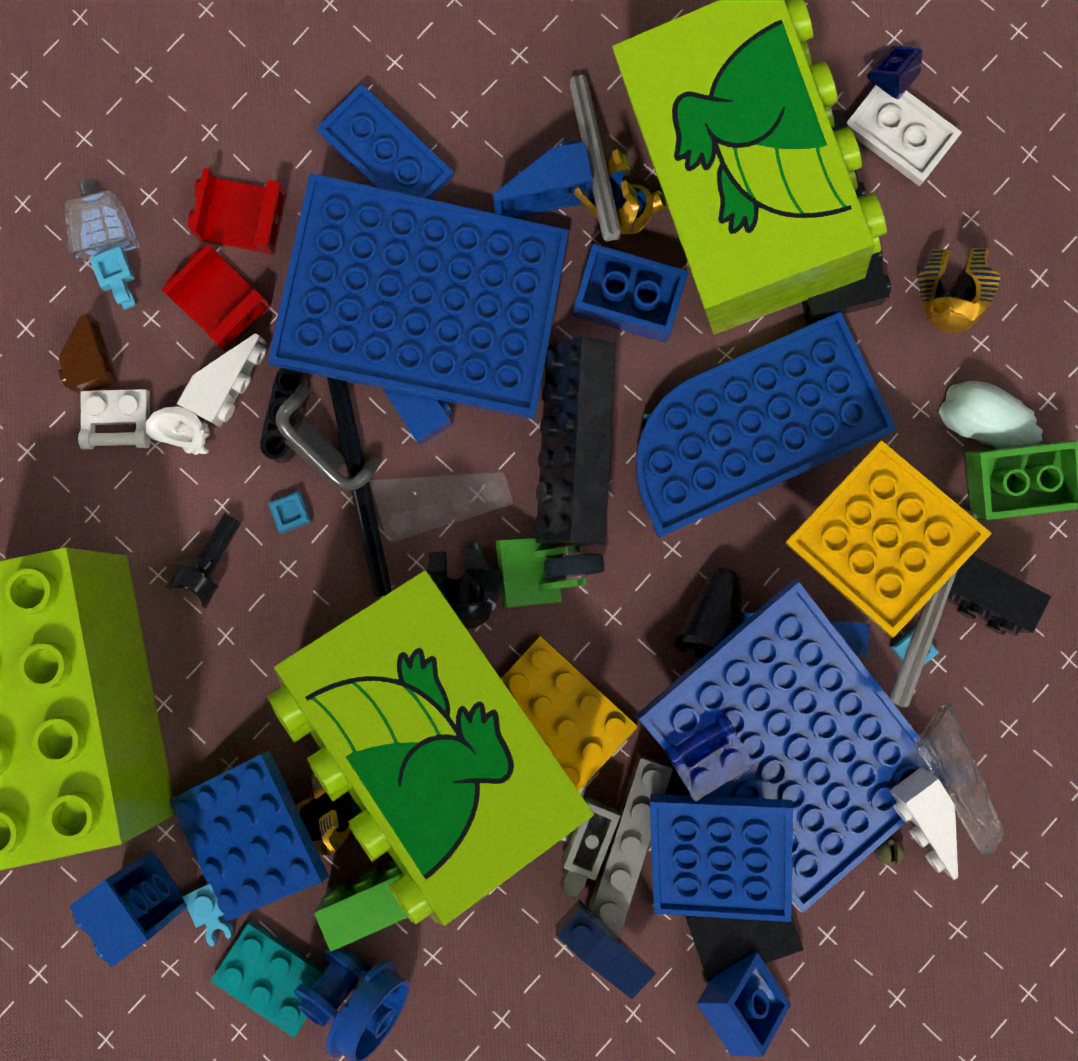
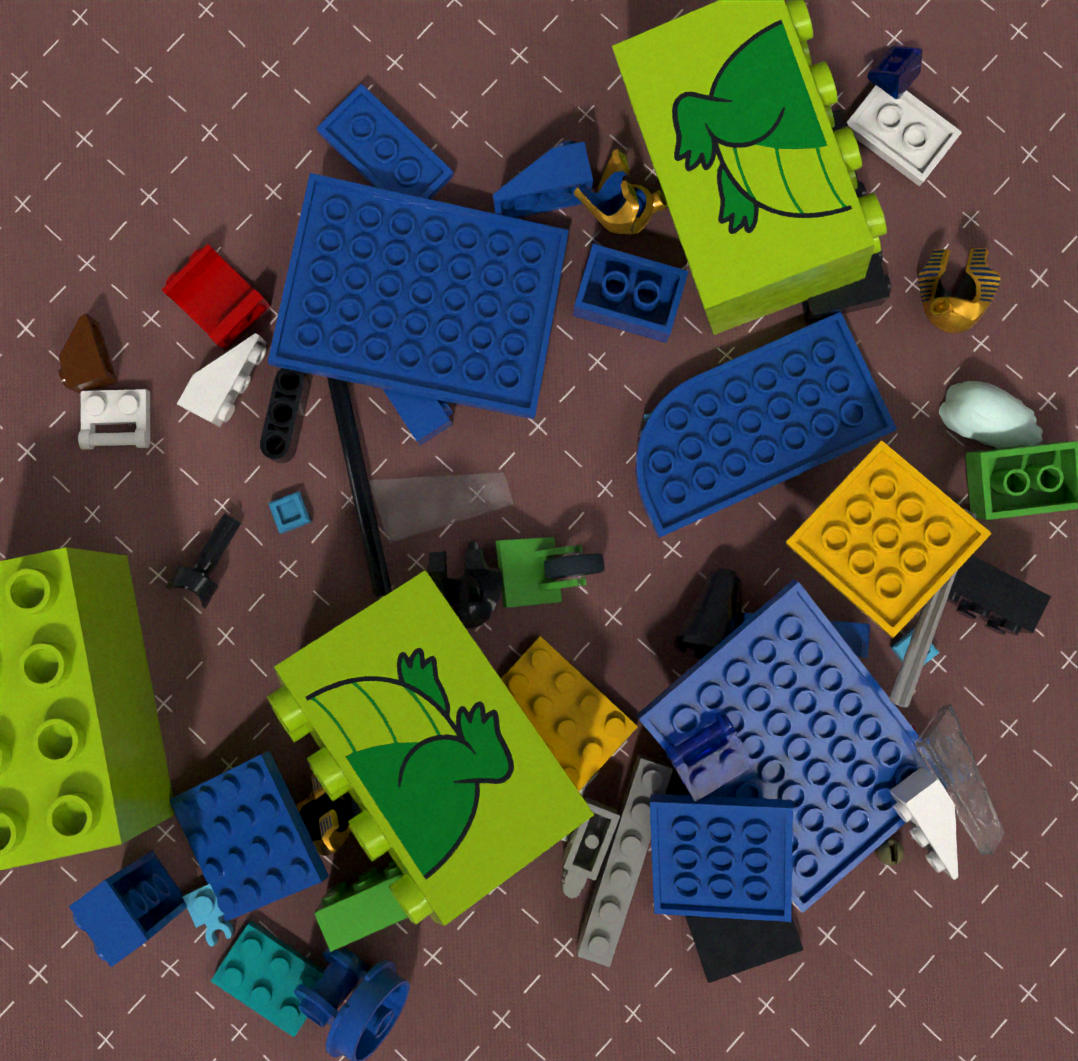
(97, 223): clear torso -> none
(113, 273): medium azure plate -> none
(178, 428): white hat -> none
(237, 213): red panel -> none
(316, 449): dark grey piece -> none
(575, 442): black brick -> none
(590, 135): light grey axle -> none
(603, 950): dark blue slope -> none
(745, 1006): blue slope -> none

